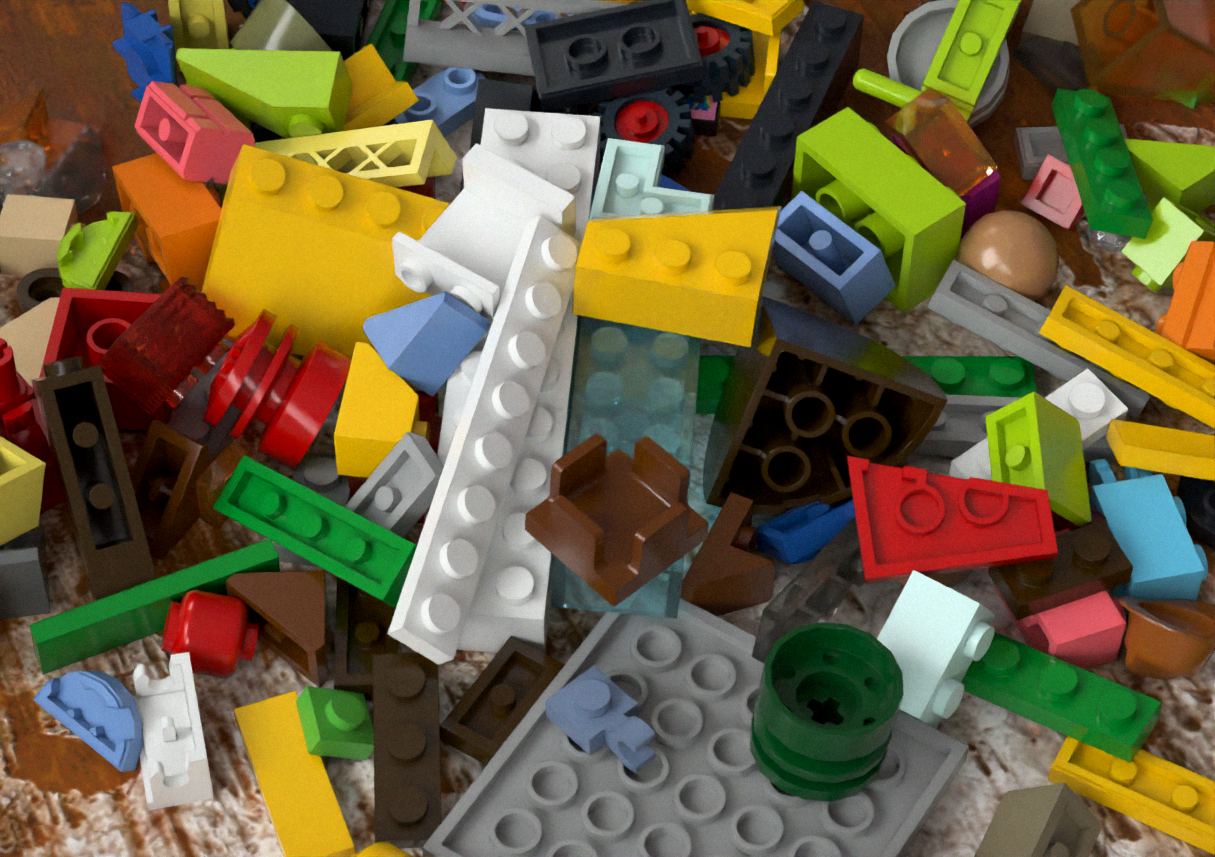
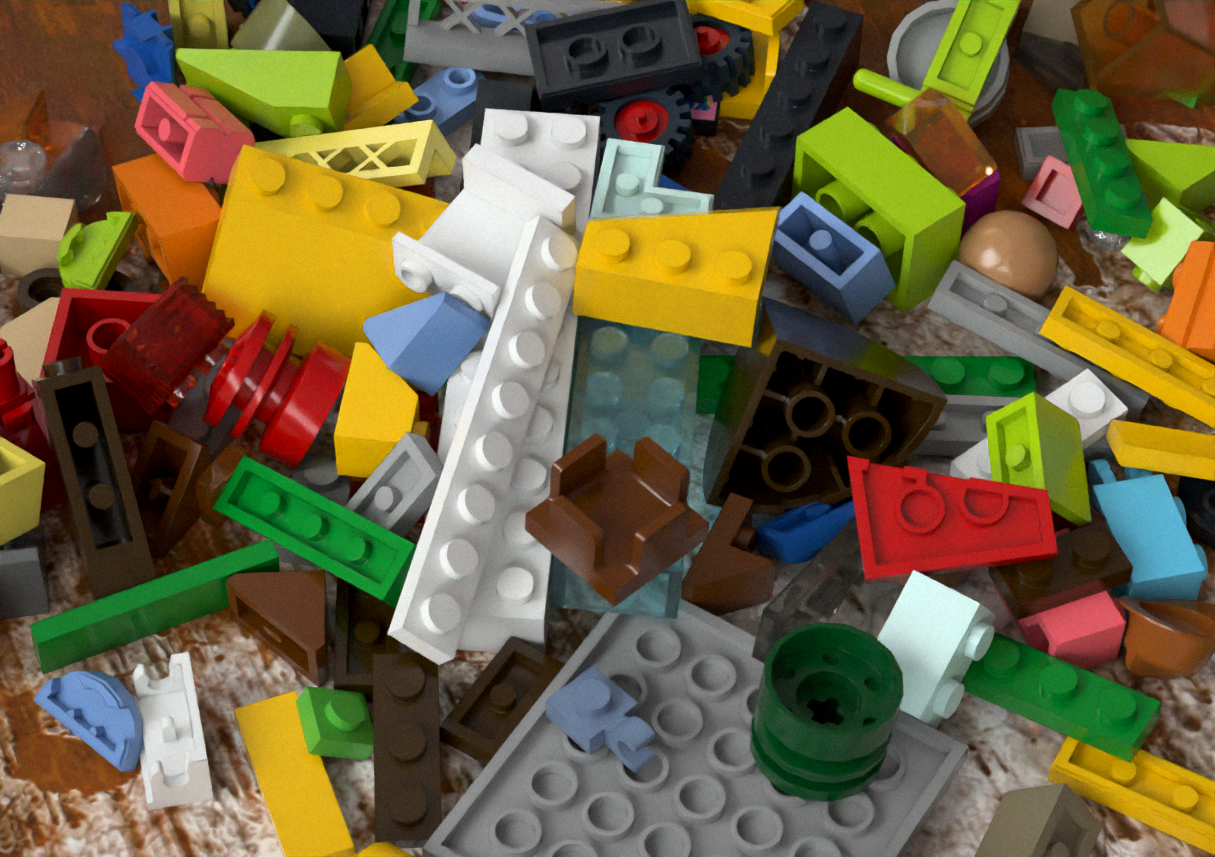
(212, 632): red head -> none

